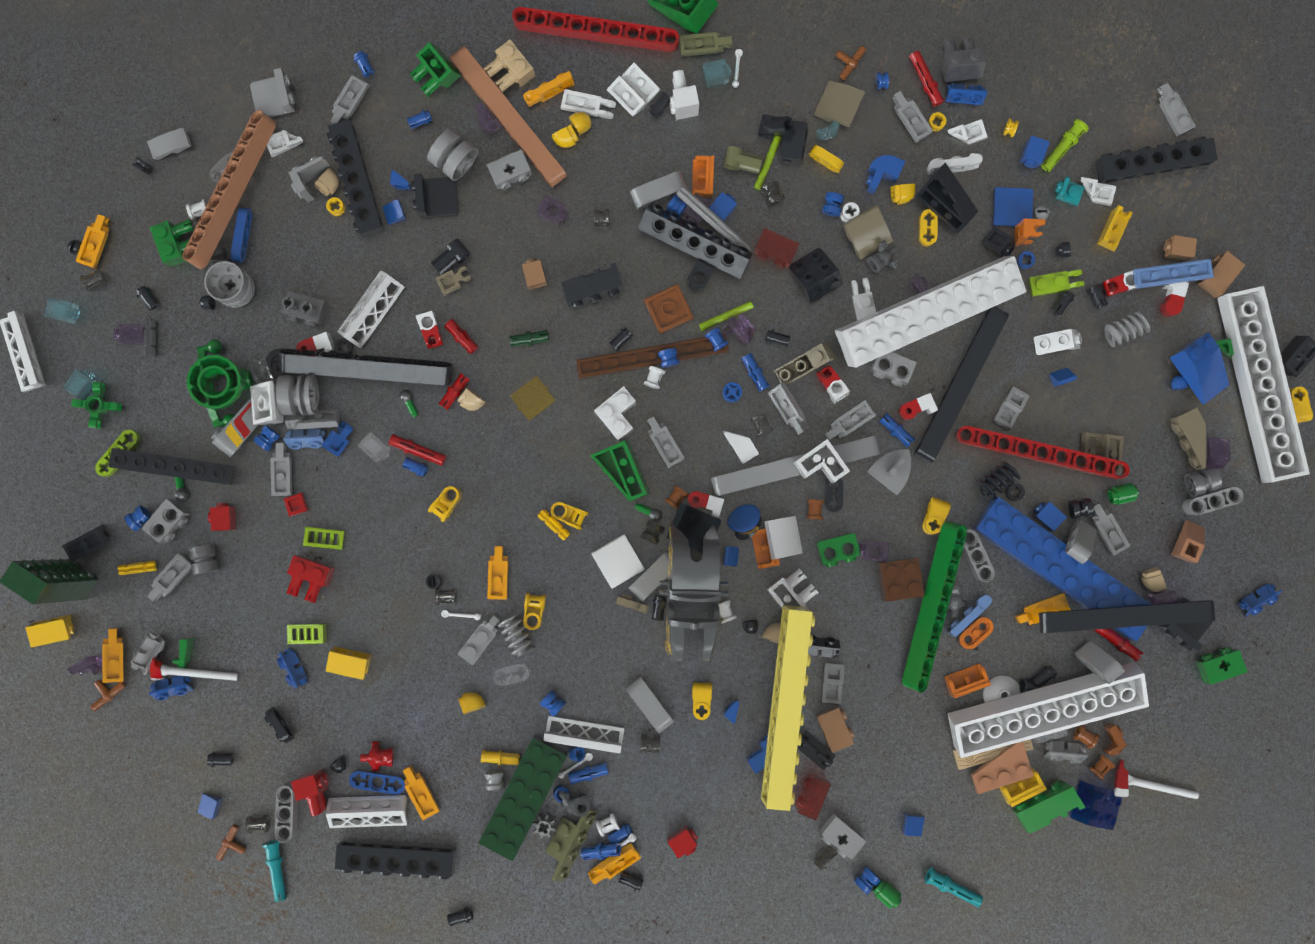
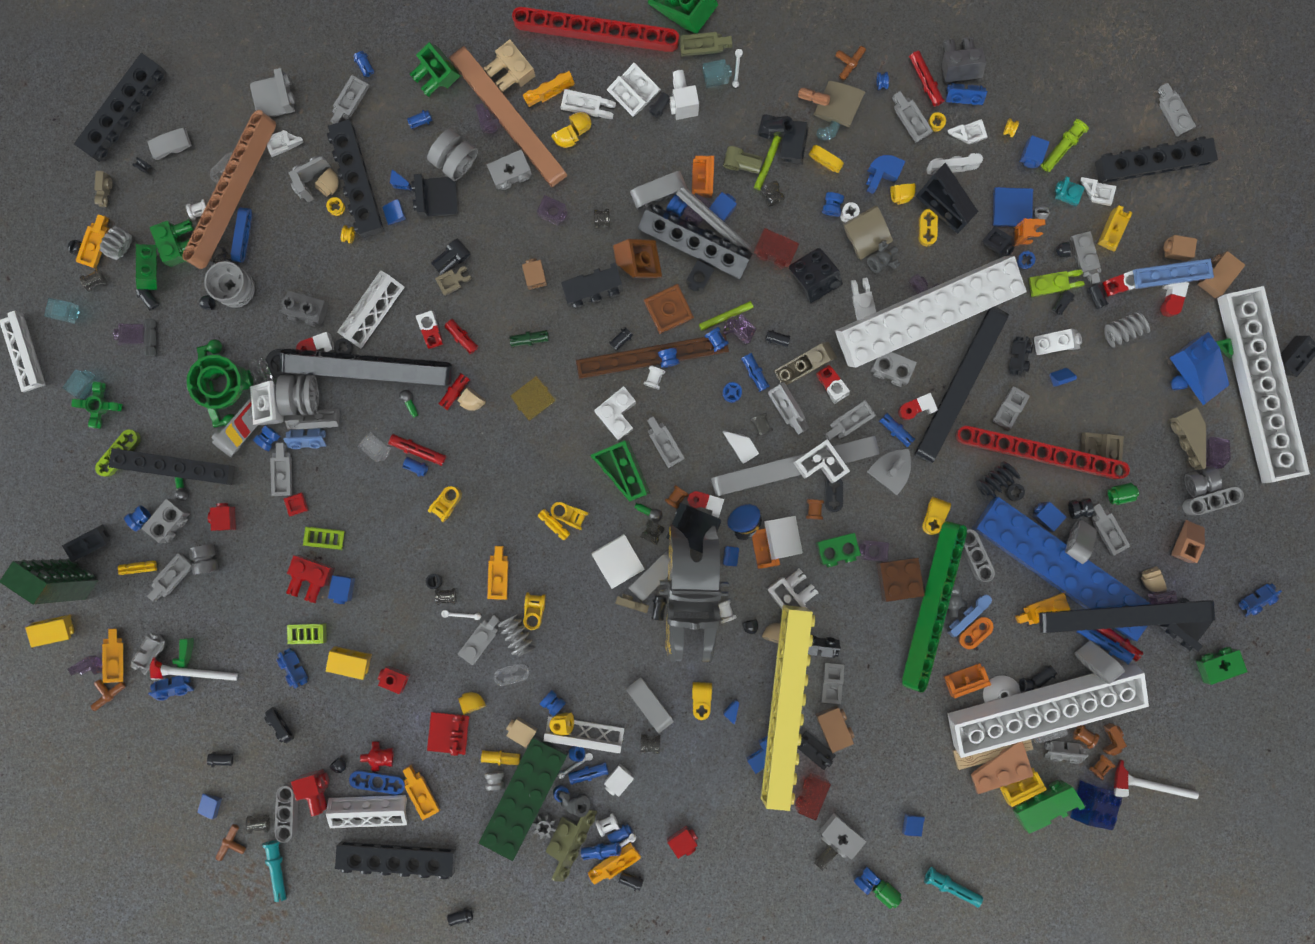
(103, 184): none -> dark tan plate
(110, 109): none -> black brick
(115, 242): none -> light grey gear
(146, 266): none -> green brick
(337, 440): blue plate -> none
(341, 589): none -> blue brick
(347, 234): none -> yellow bush
(393, 679): none -> red brick
(448, 733): none -> red hinge
(521, 731): none -> tan brick
(562, 724): none -> yellow piece
(618, 780): none -> white brick
(638, 258): none -> dark orange slope
(811, 95): none -> nougat piece
(1022, 349): none -> black hinge
(1086, 256): none -> light grey hinge
(1107, 644): none -> blue pin
(1301, 404): yellow piece -> none

